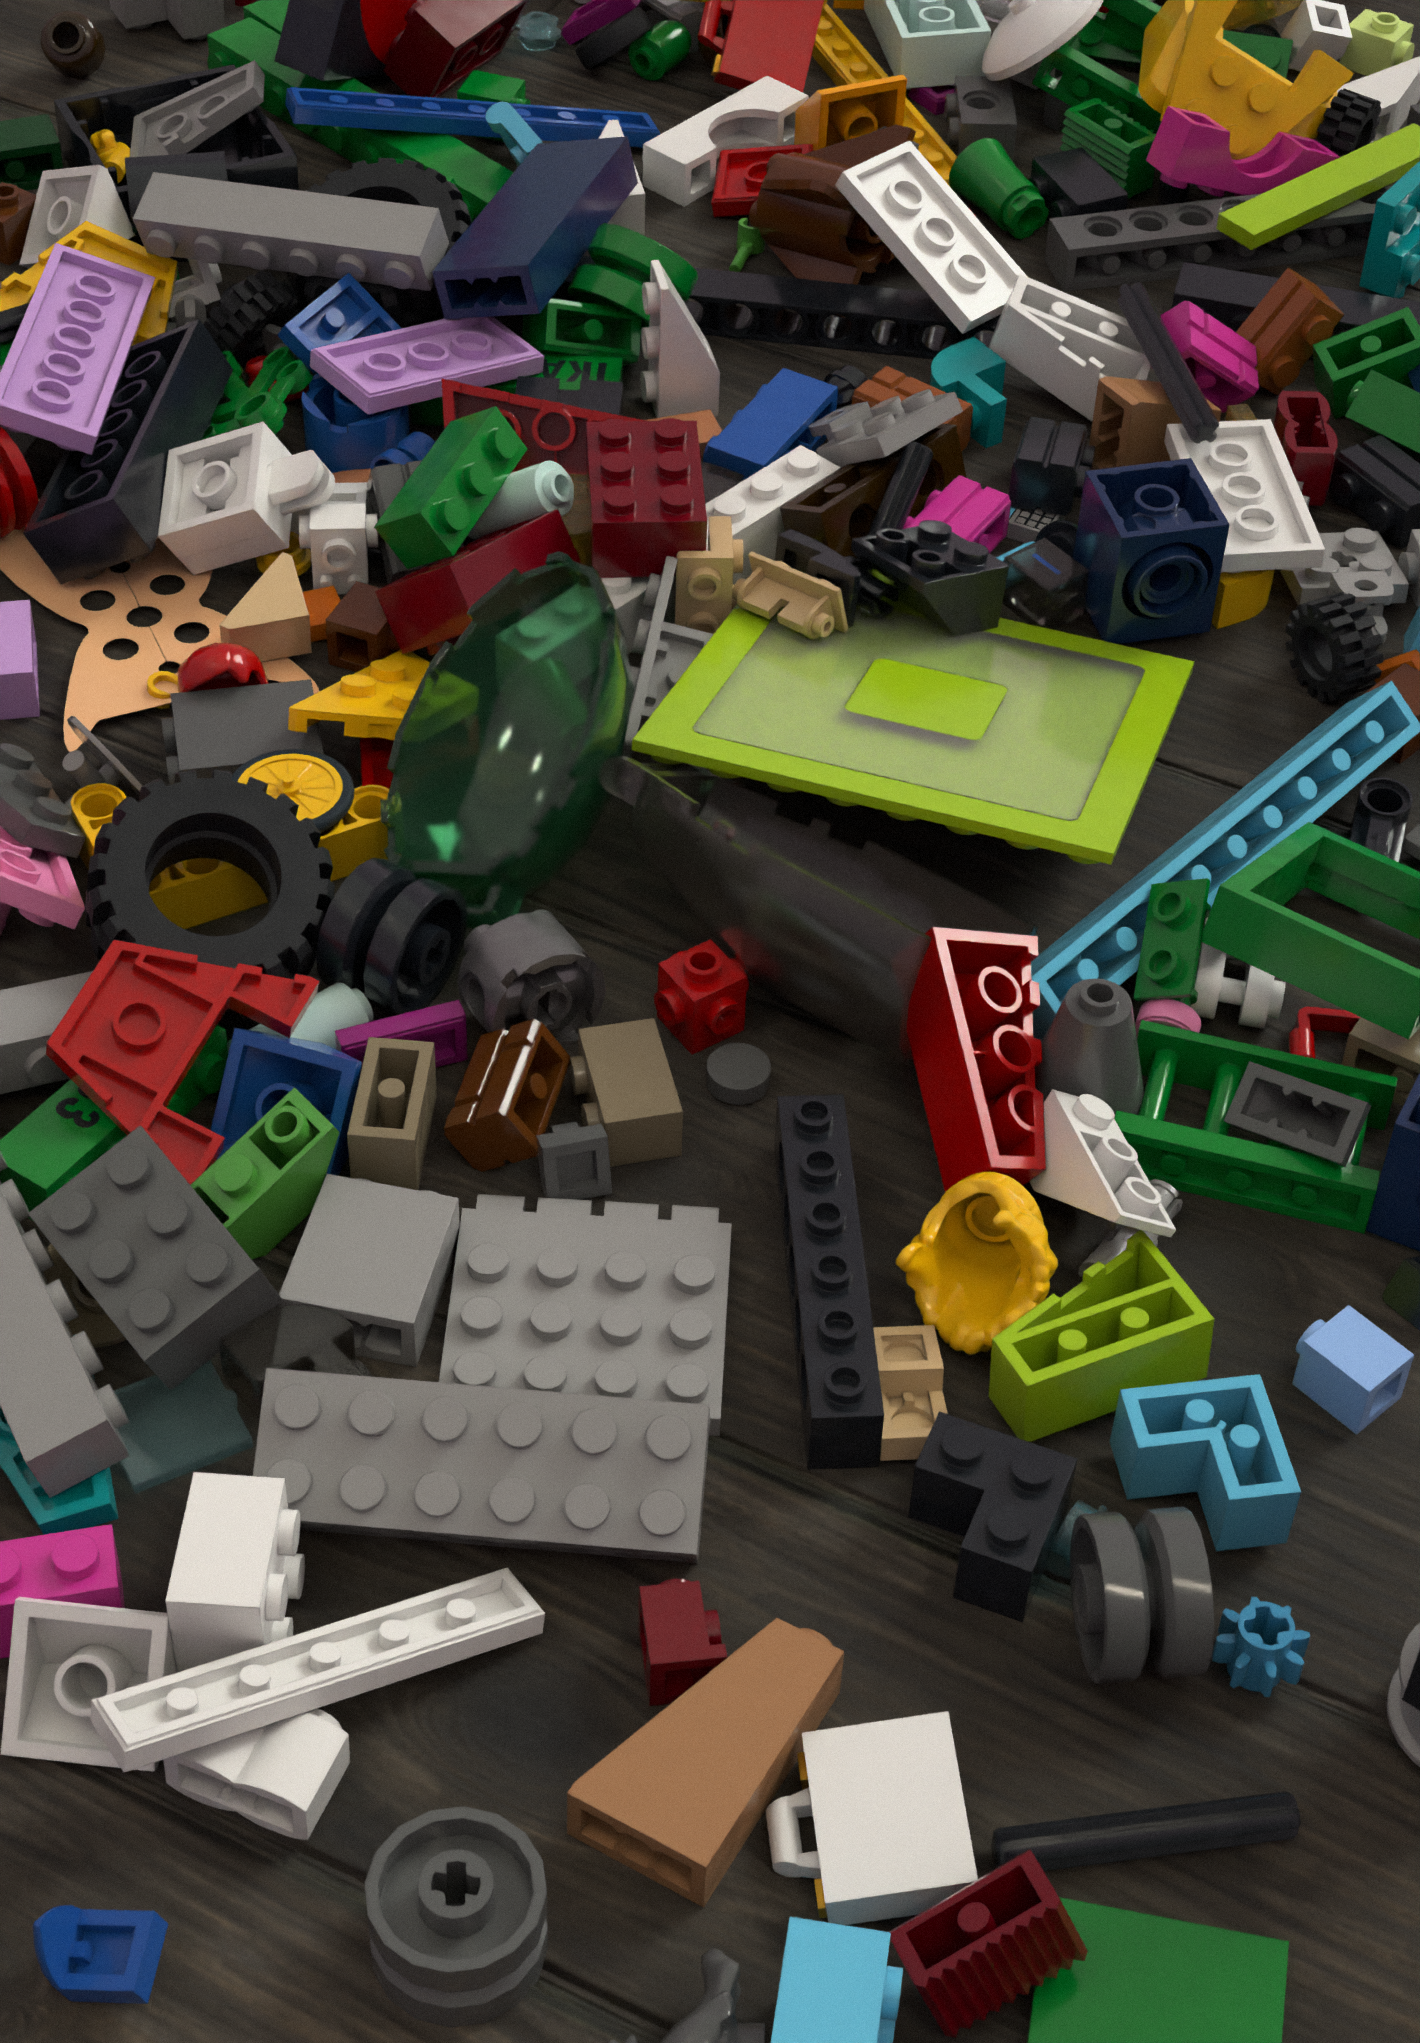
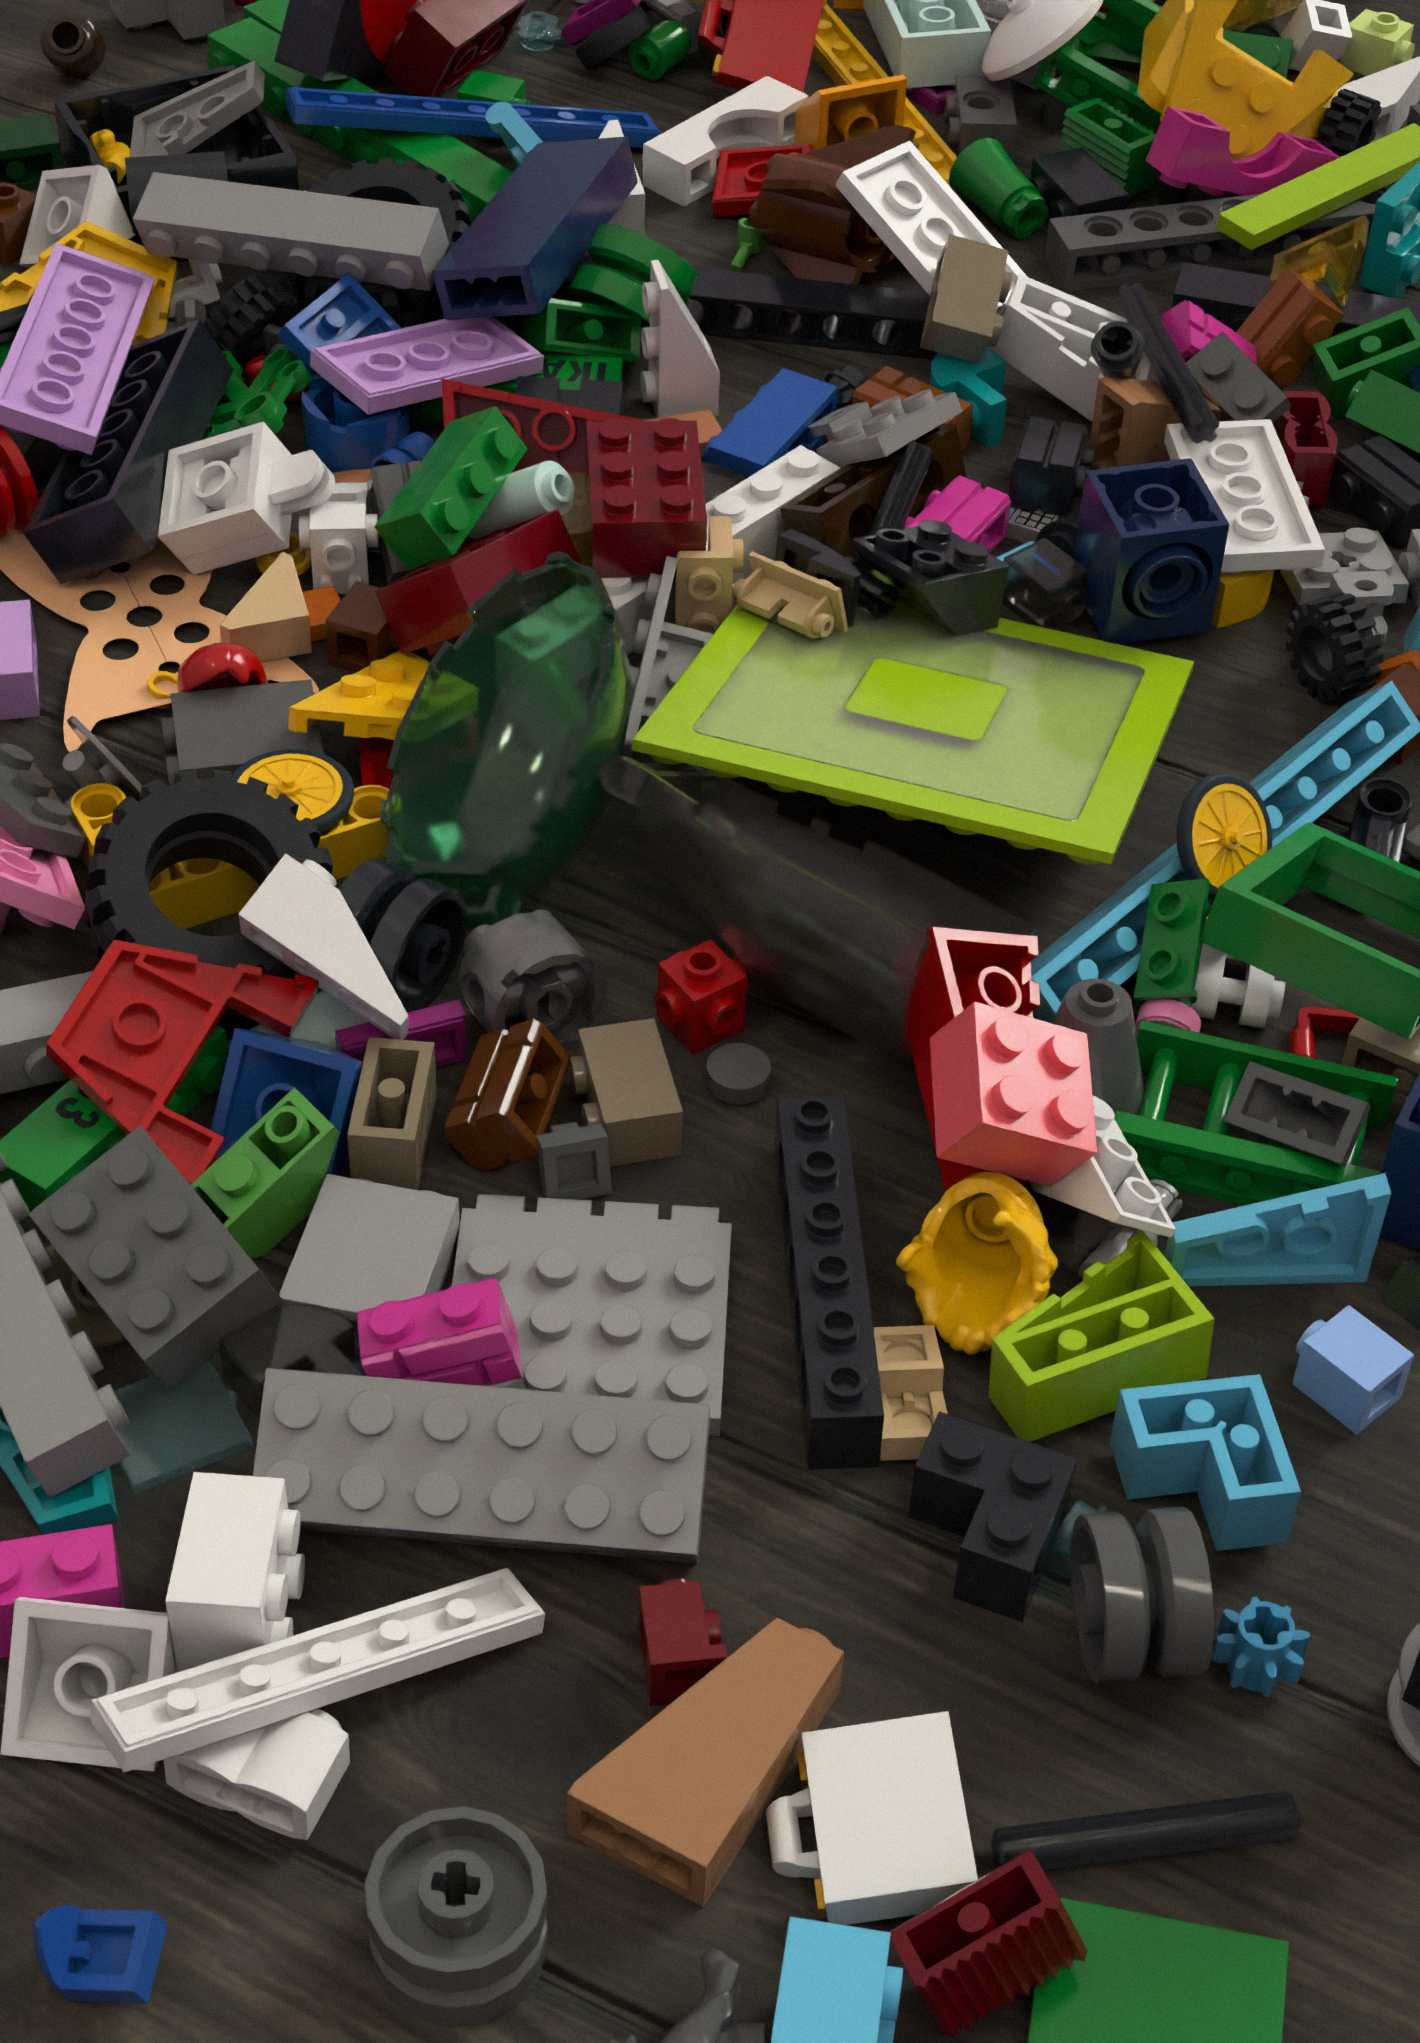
(313, 931): none -> white slope
(443, 1337): none -> dark pink brick
(965, 299): none -> dark tan brick
(1012, 1095): none -> coral brick
(1118, 350): none -> black cone
(1221, 829): none -> yellow wheel
(1236, 382): none -> dark grey plate
(1285, 1240): none -> medium azure wing
(1328, 255): none -> clear yellow slope

